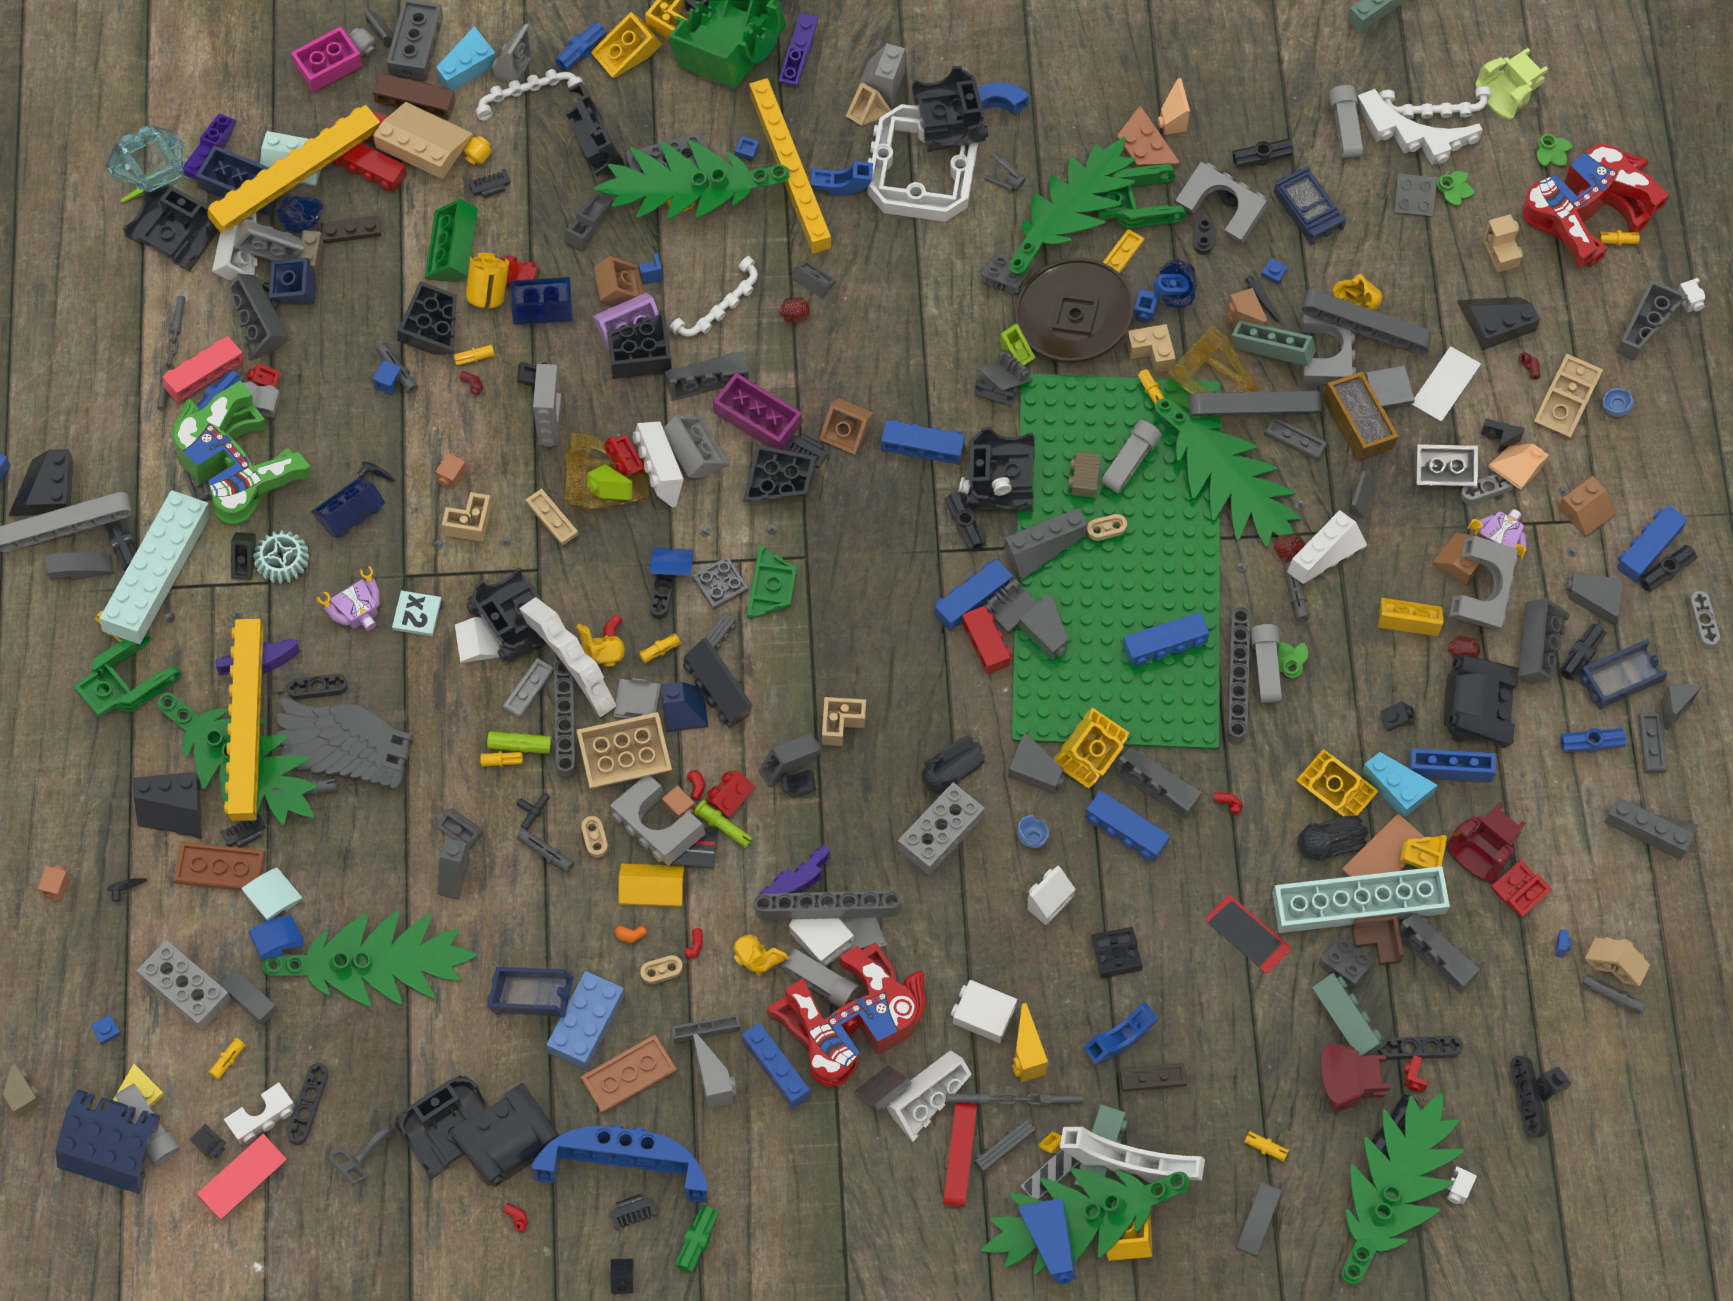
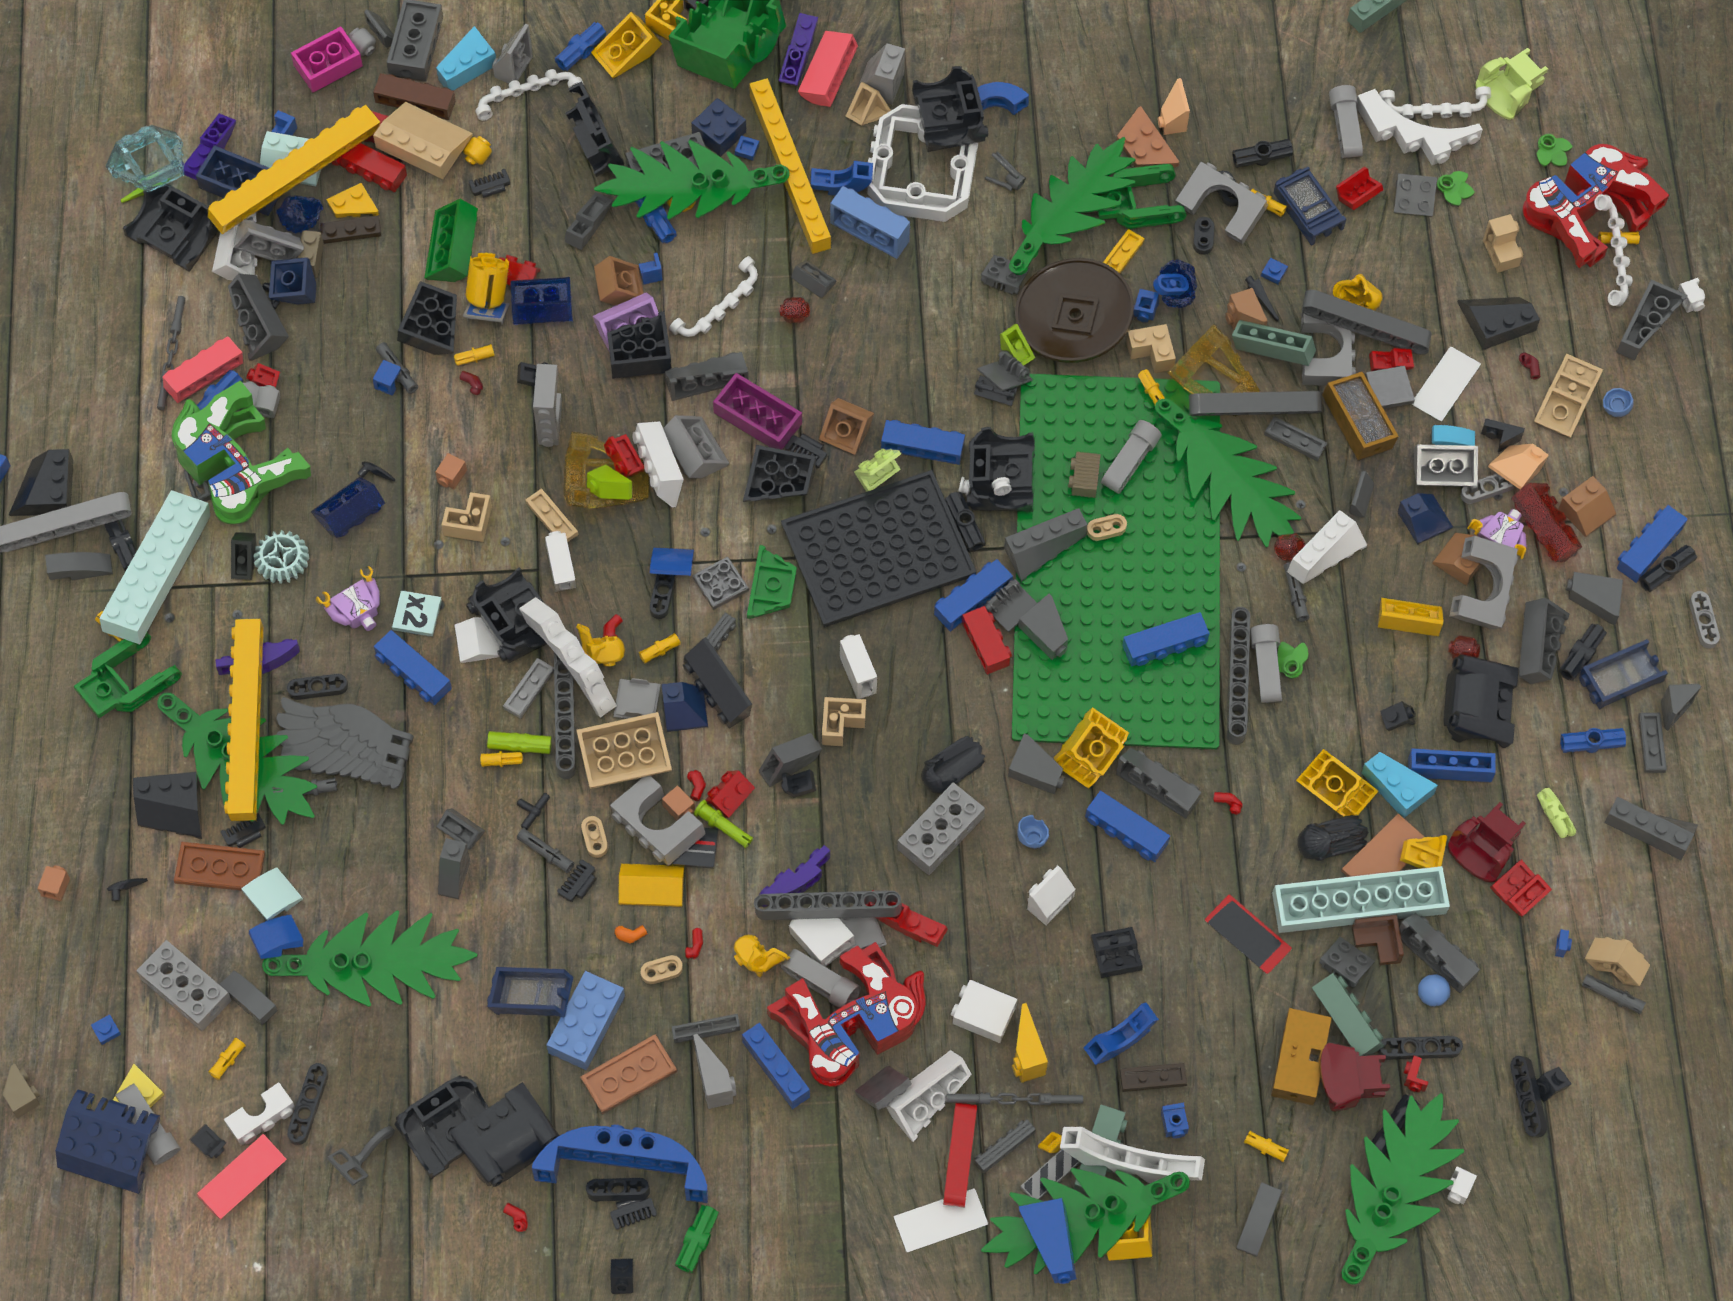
(284, 123): none -> blue panel
(352, 203): none -> yellow wing
(412, 668): none -> blue brick
(494, 314): none -> piece
(560, 561): none -> white brick
(582, 884): none -> black piece
(610, 1183): none -> black beam
(658, 221): none -> blue piece
(719, 126): none -> dark blue brick
(828, 68): none -> coral brick
(858, 666): none -> white brick
(870, 222): none -> medium blue brick
(878, 469): none -> yellowish green bracket
(878, 548): none -> black plate
(914, 925): none -> red slope
(939, 1222): none -> white sticker
(1171, 1128): none -> blue brick
(1274, 206): none -> yellow pin
(1300, 1056): none -> pearl gold brick
(1358, 189): none -> red bracket
(1396, 358): none -> red slope
(1423, 517): none -> dark blue slope
(1434, 990): none -> medium blue hair
(1452, 435): none -> medium azure slope
(1547, 521): none -> clear red wedge
(1556, 813): none -> yellowish green hinge
(1616, 297): none -> white bar

